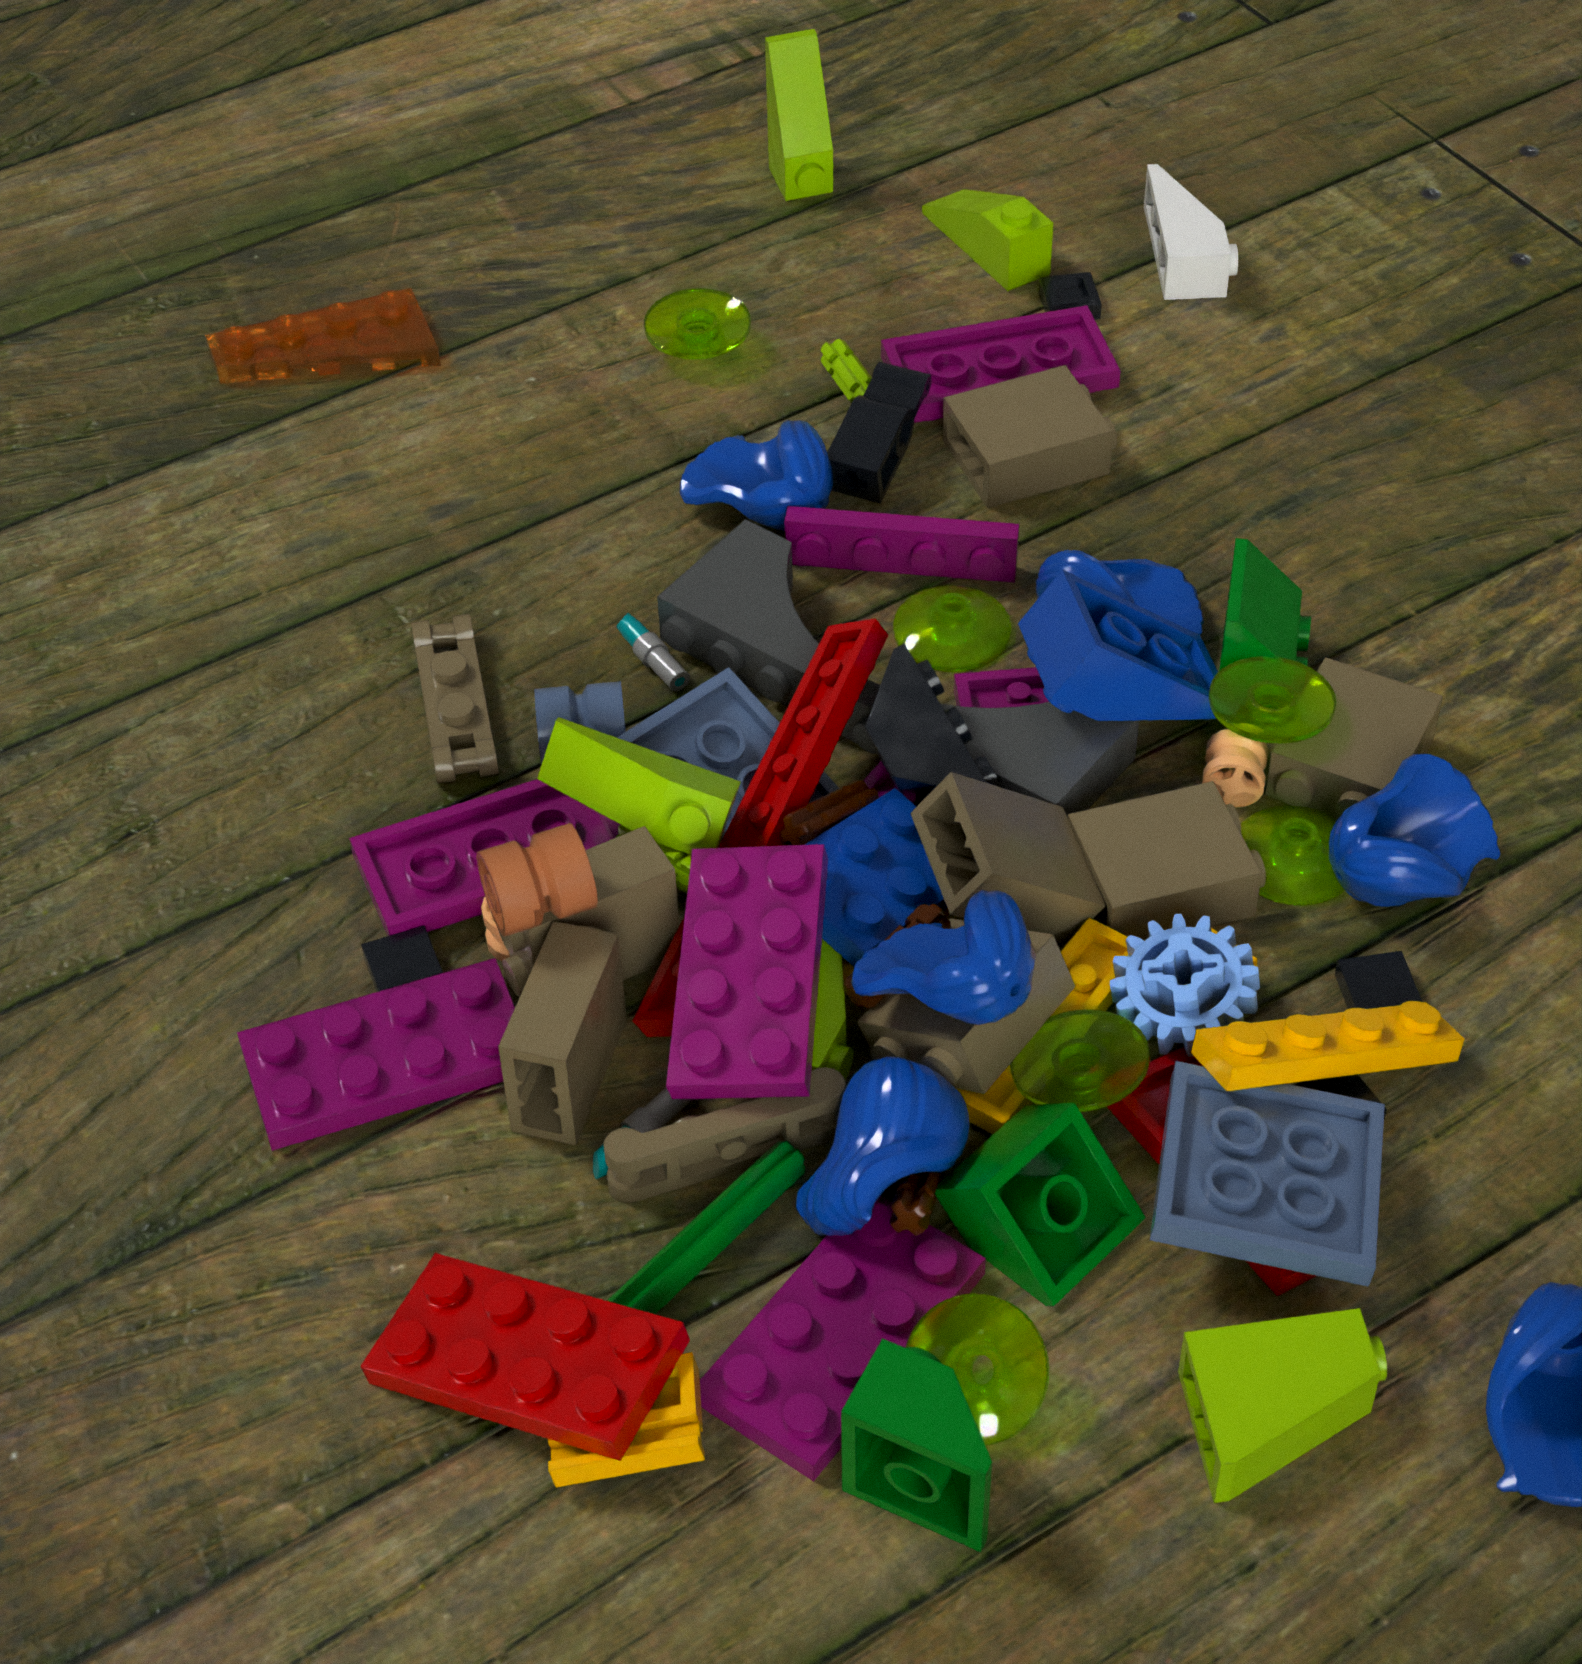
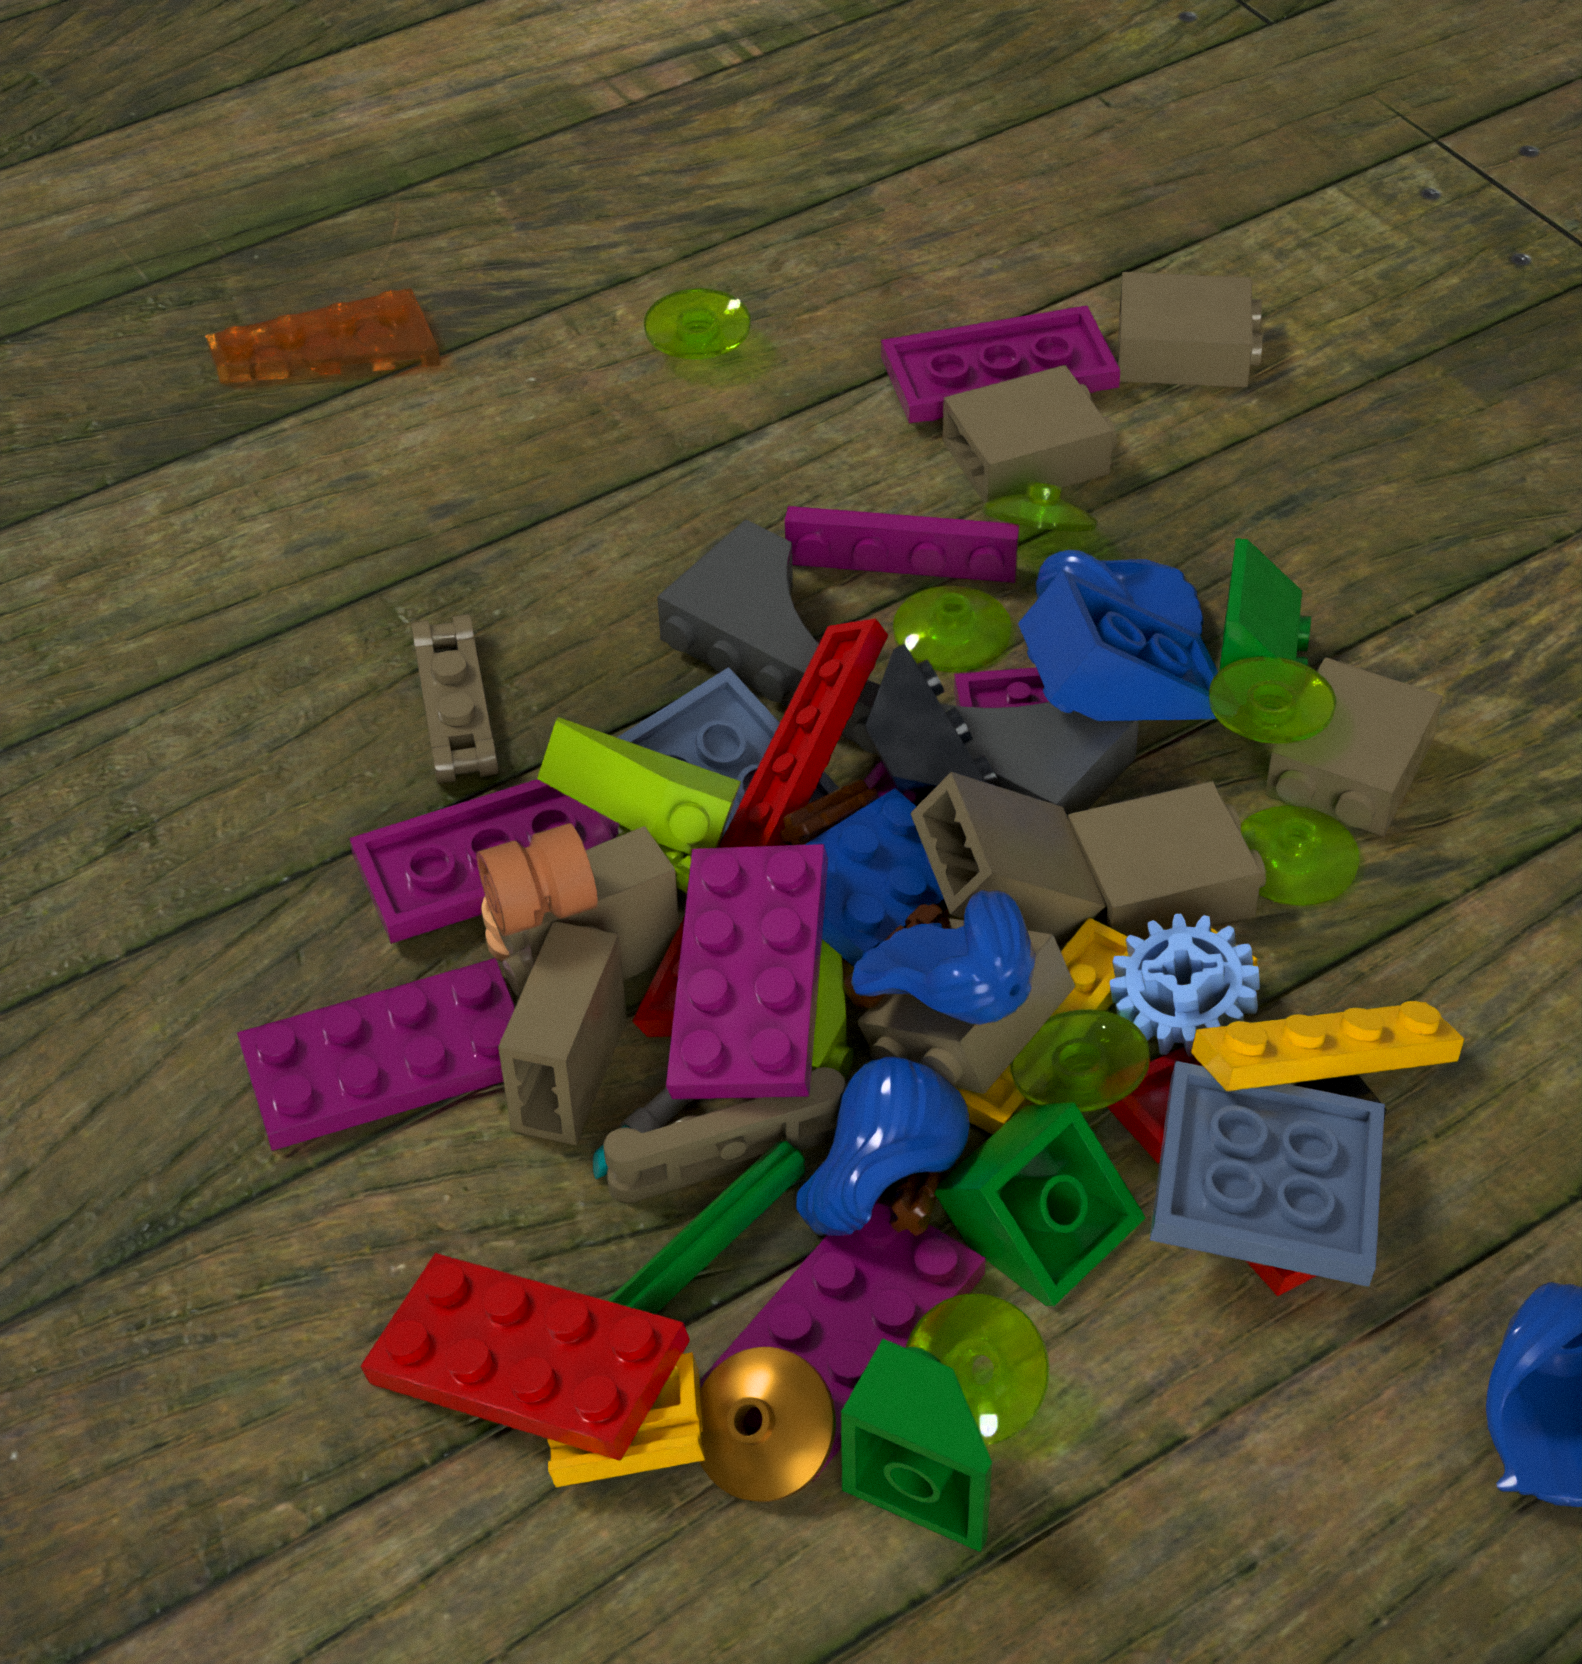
(400, 958): black tile -> none
(596, 708): sand blue wheel -> none
(653, 652): light grey piece -> none
(762, 476): blue piece -> none
(794, 1430): none -> pearl gold dish
(798, 116): lime slope -> none
(845, 368): lime axle -> none
(877, 432): black piece -> none
(998, 232): lime slope -> none
(1041, 509): none -> clear neon green dish
(1069, 291): black tile -> none
(1186, 240): white slope -> none
(1188, 329): none -> dark tan brick
(1236, 767): light nougat wheel -> none
(1275, 1391): lime slope -> none
(1376, 981): black tile -> none
(1413, 836): blue piece -> none

